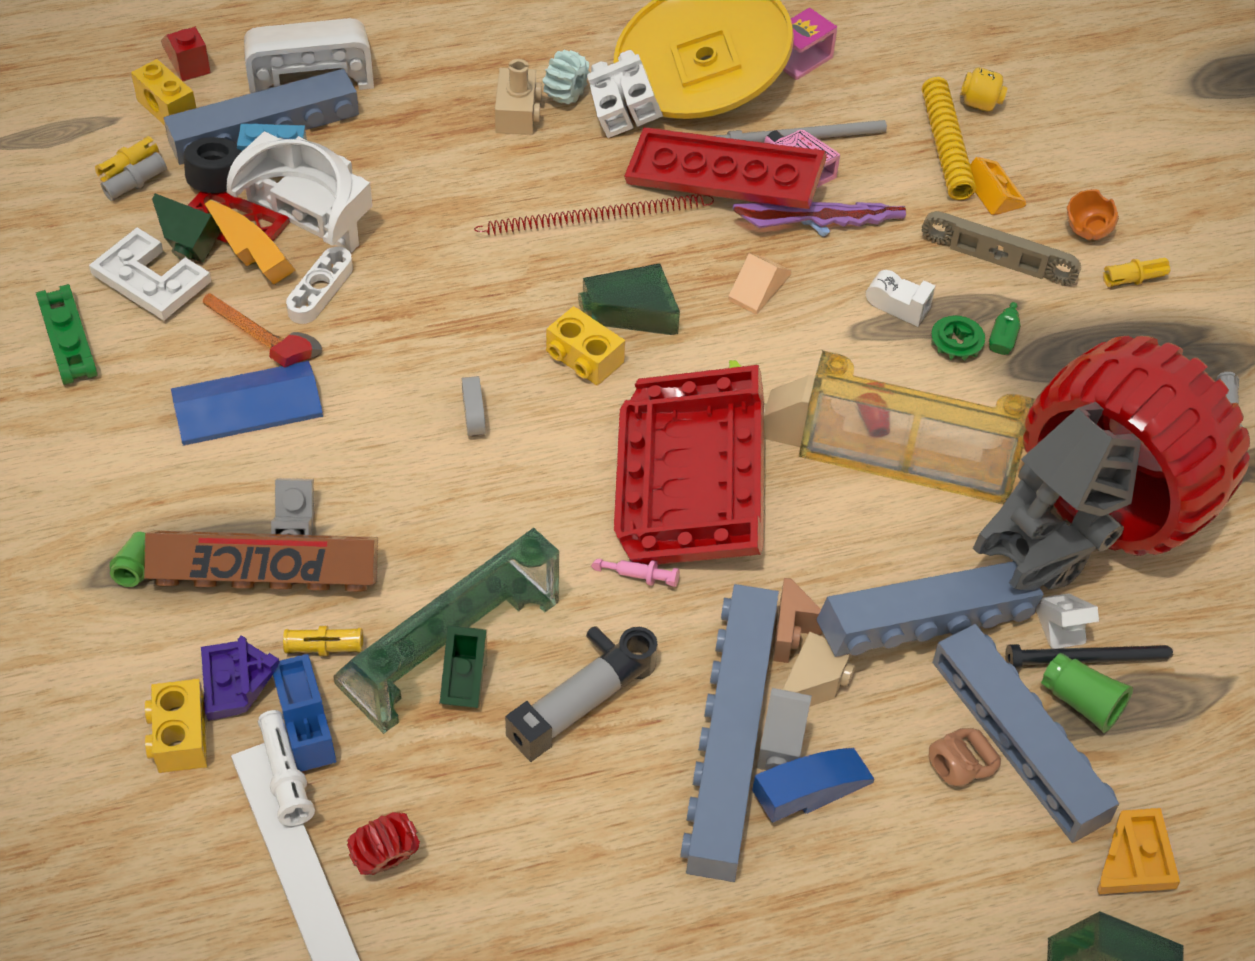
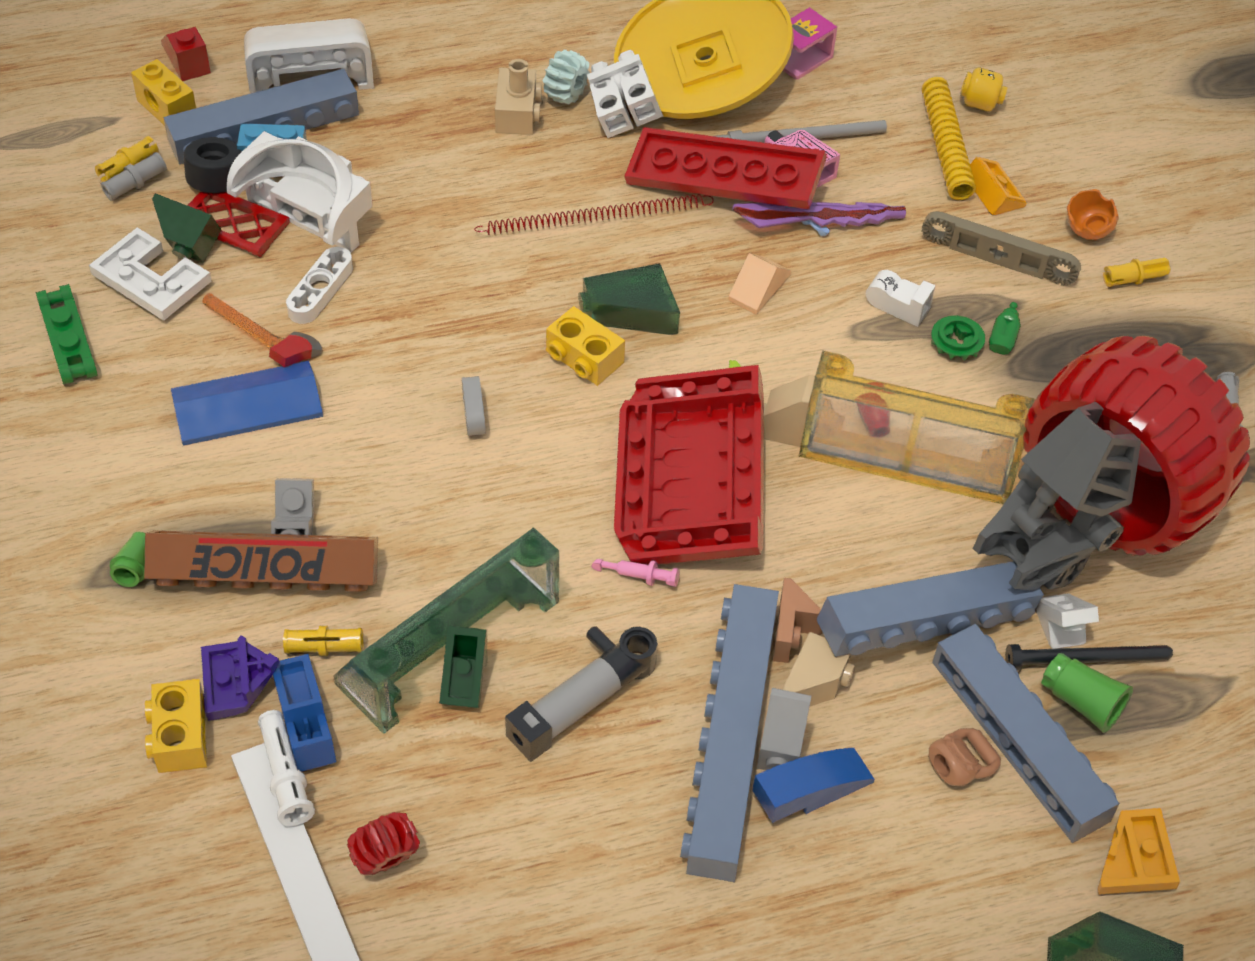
(251, 242): light orange slope -> none

